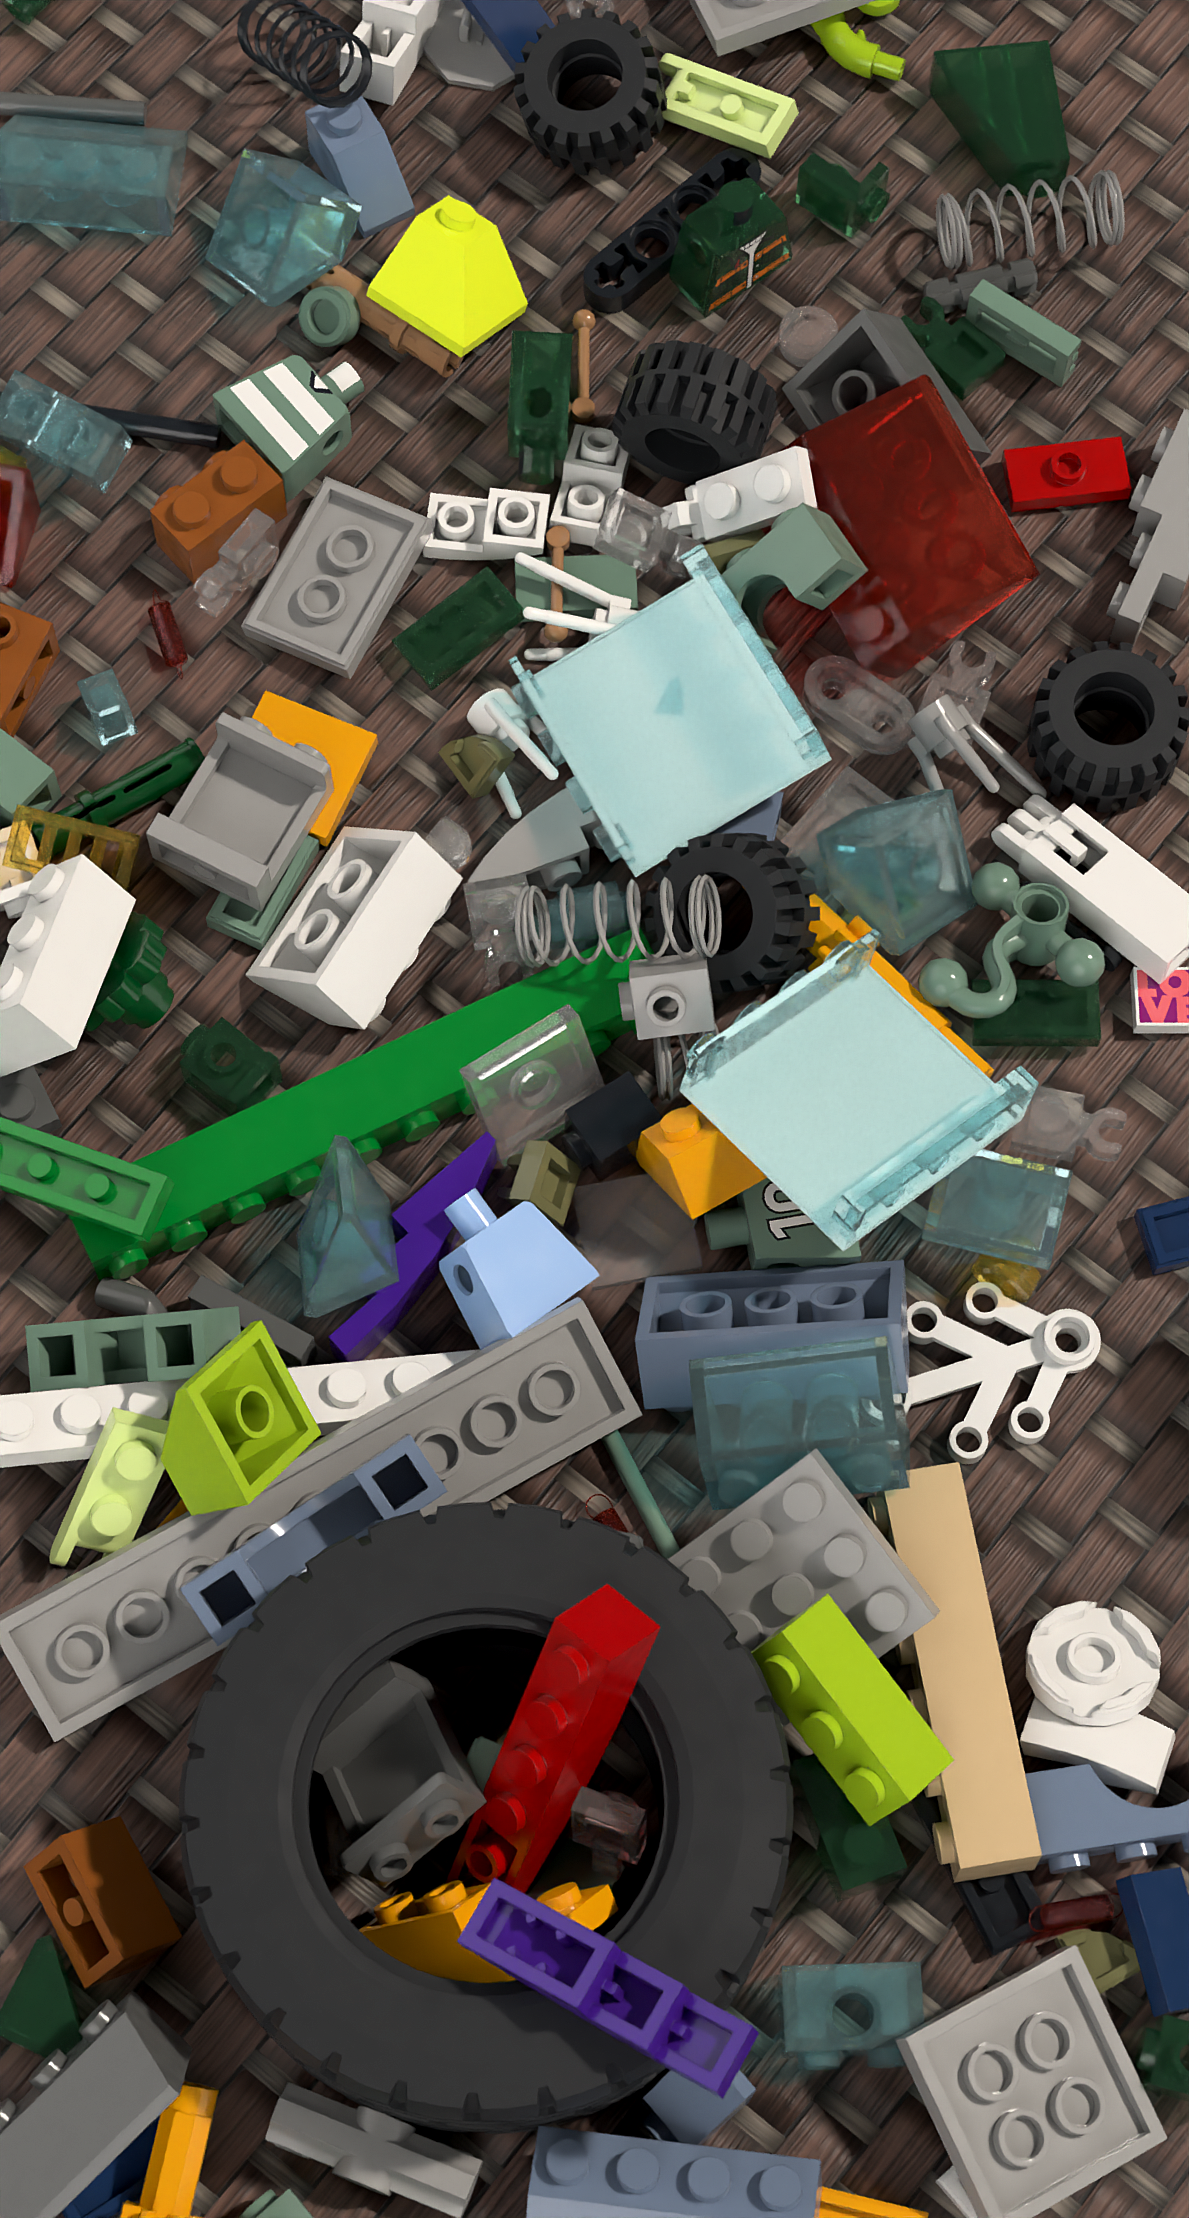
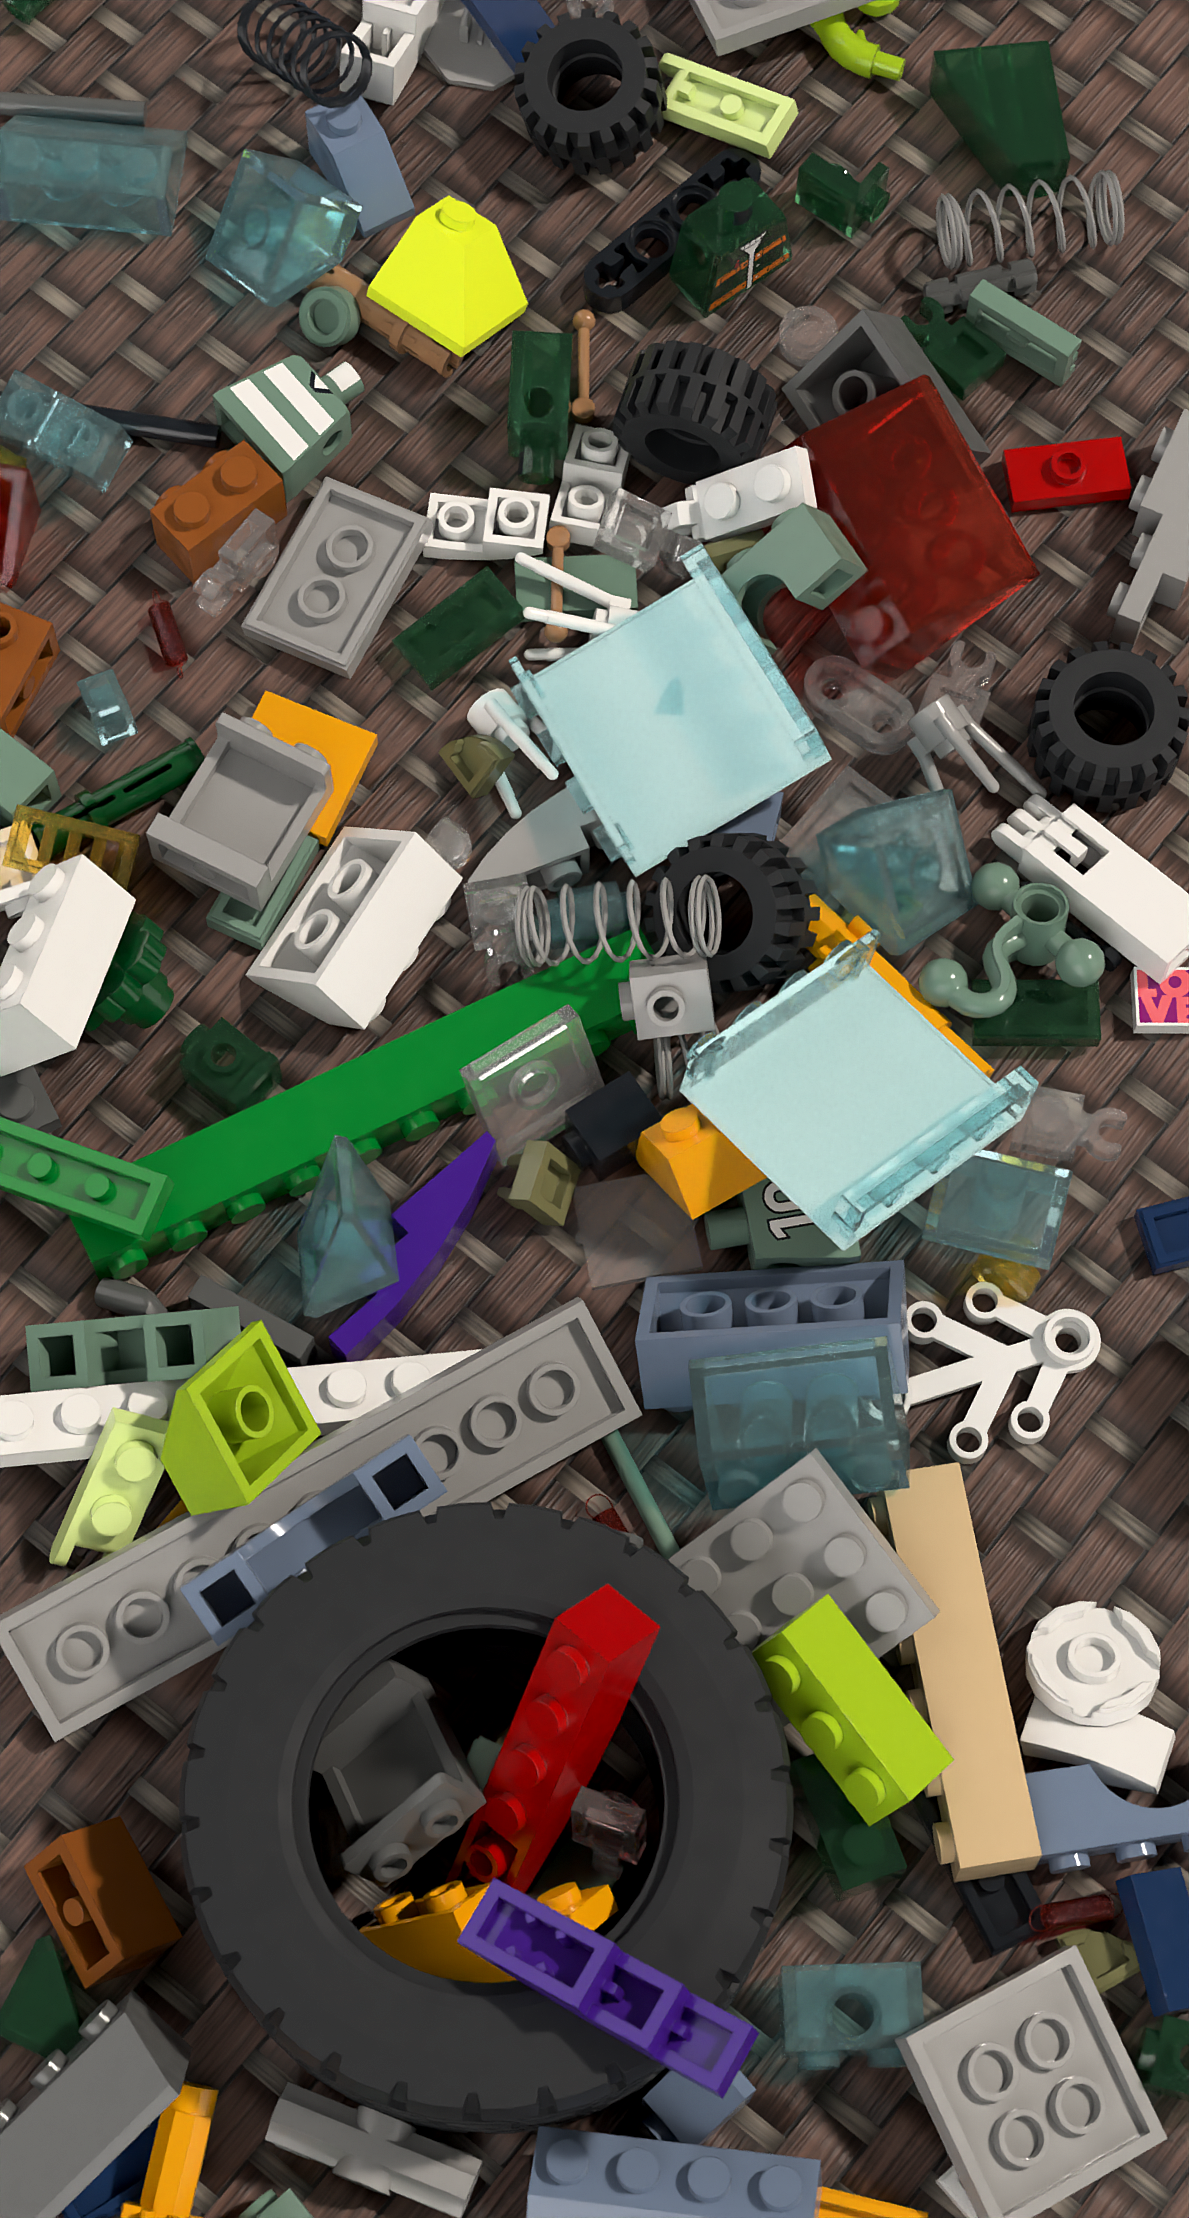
(509, 1267): light blue torso -> none

